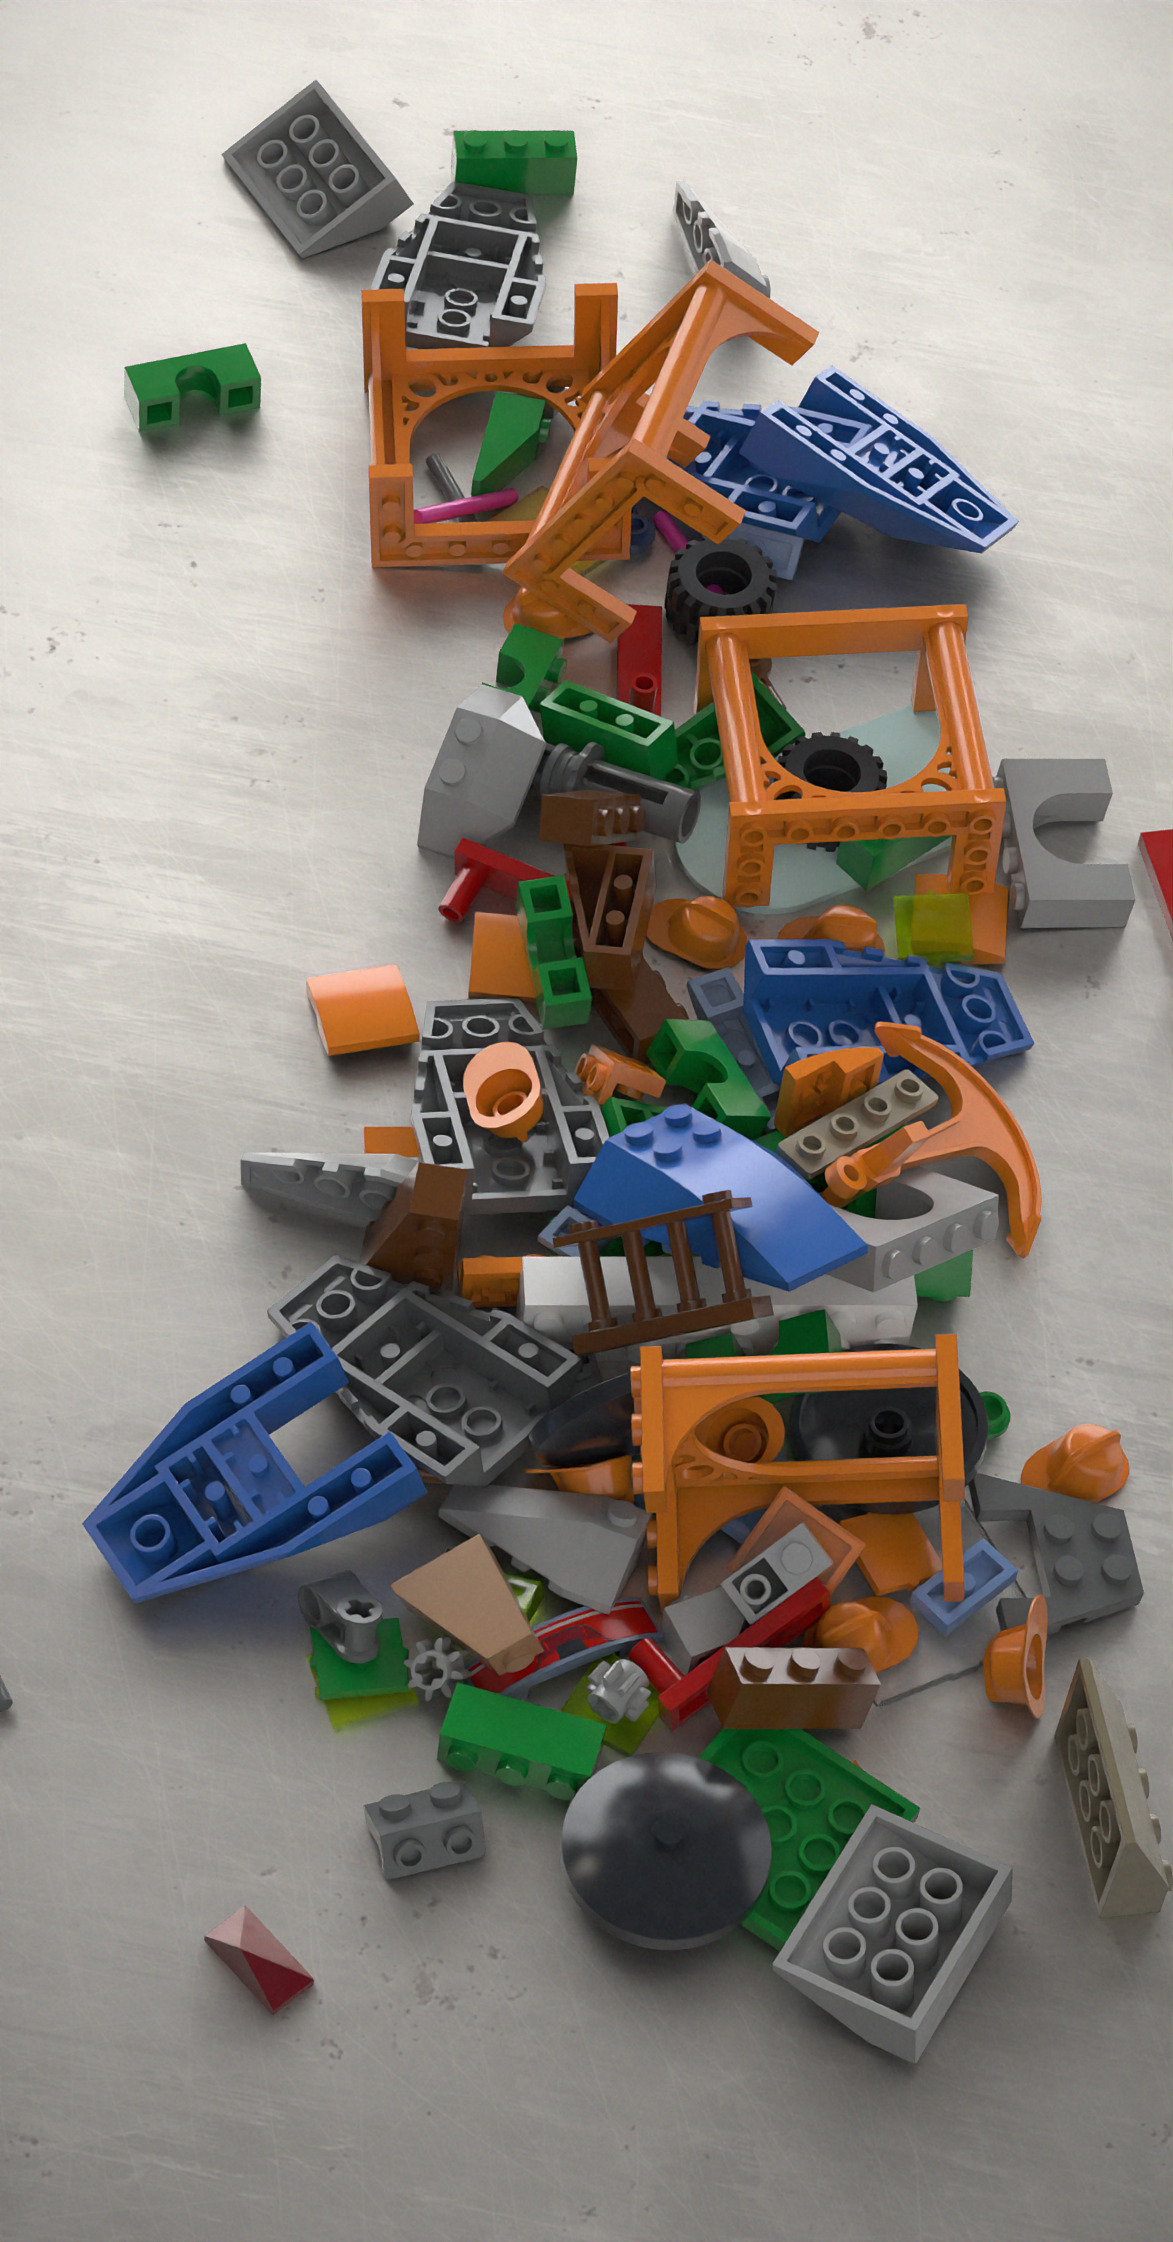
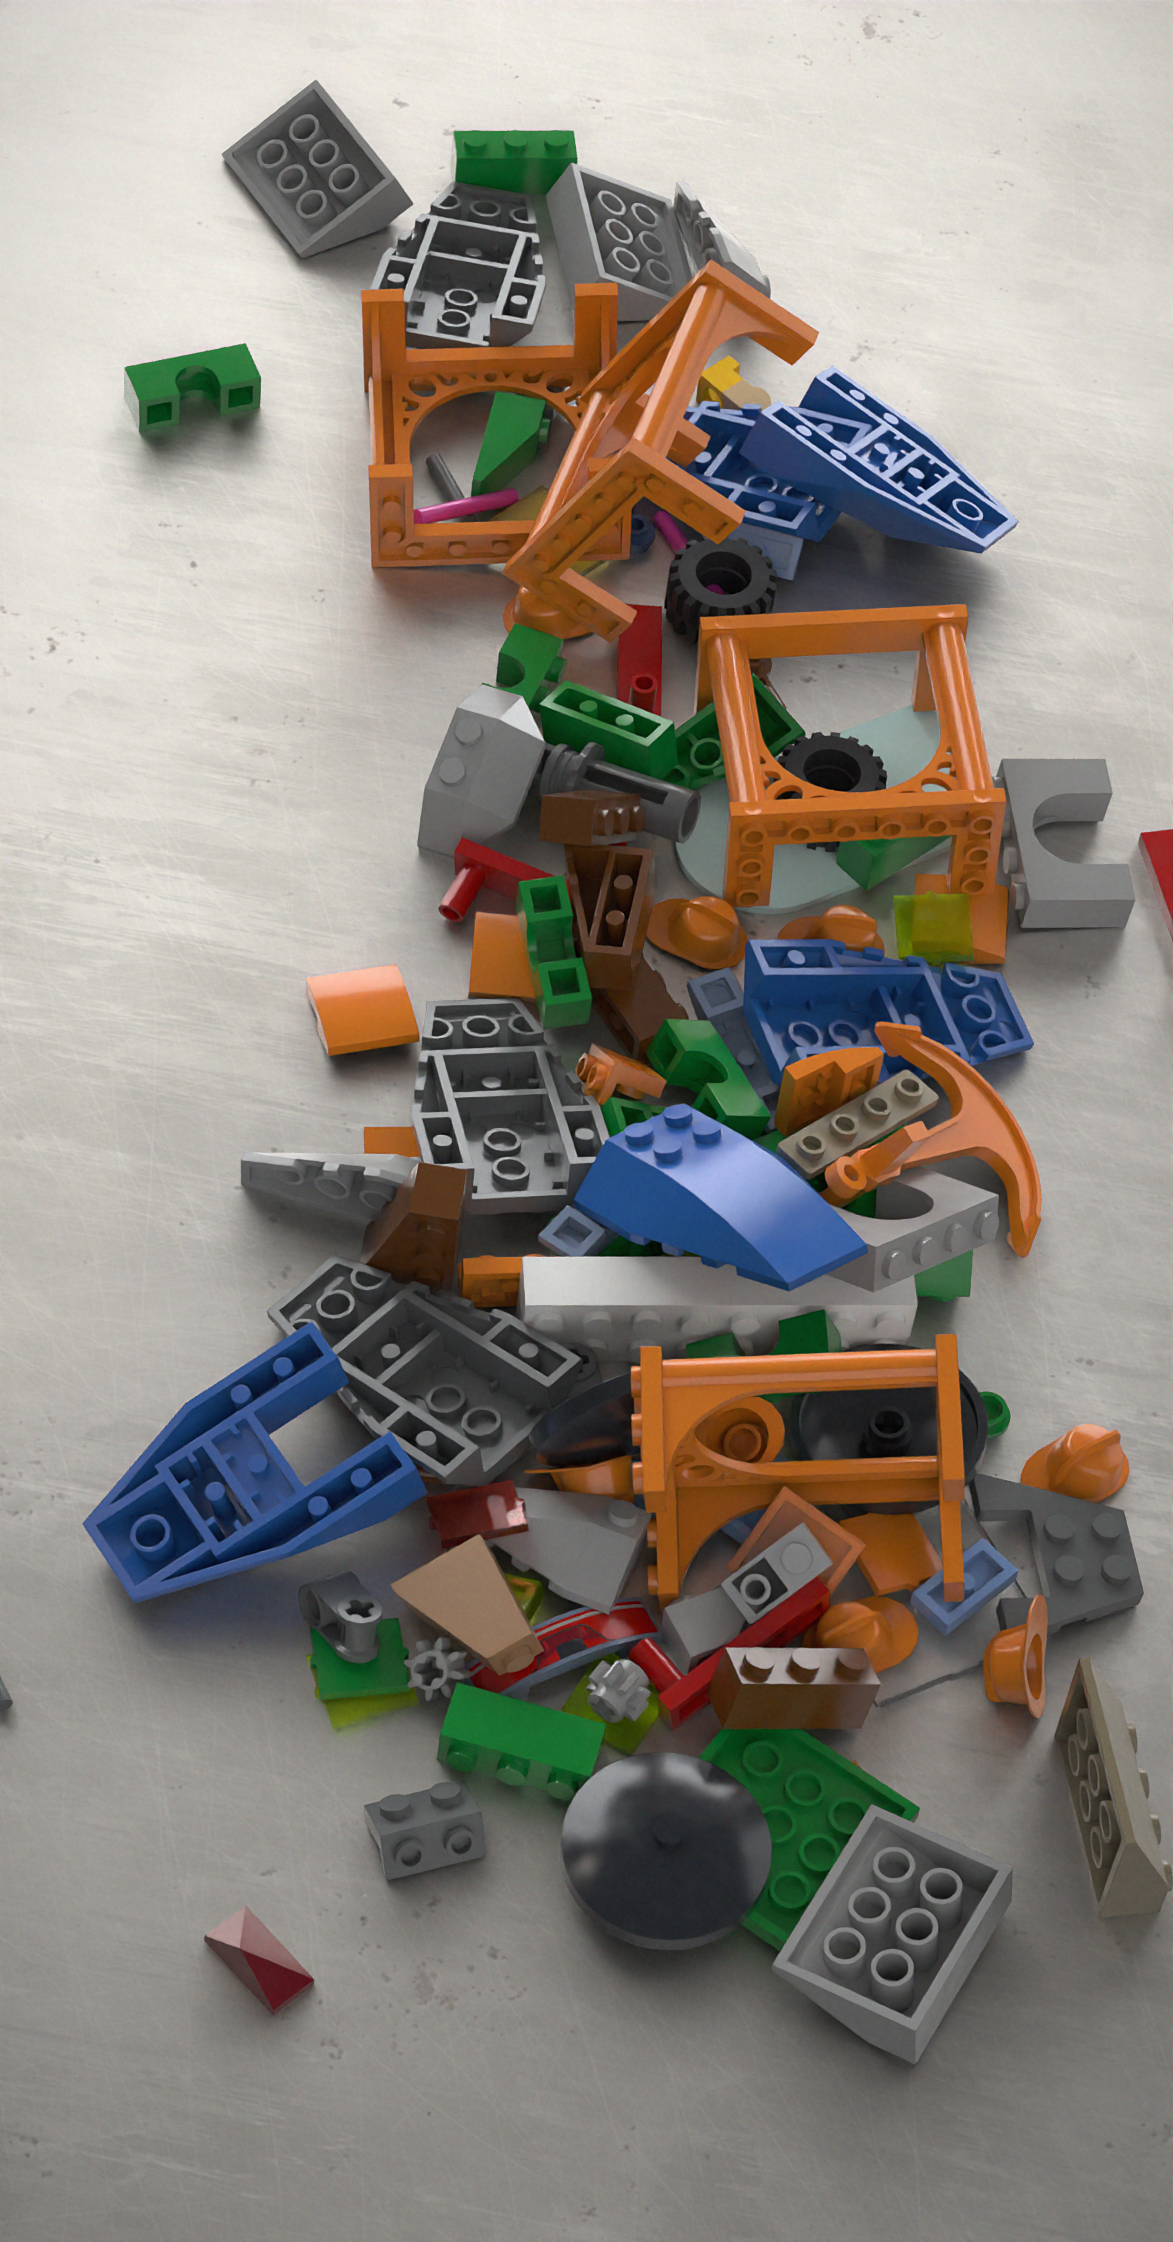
(481, 1510): none -> clear red piece
(504, 1090): orange piece -> none
(620, 237): none -> light grey slope
(692, 1311): reddish brown fence -> none
(724, 385): none -> leg

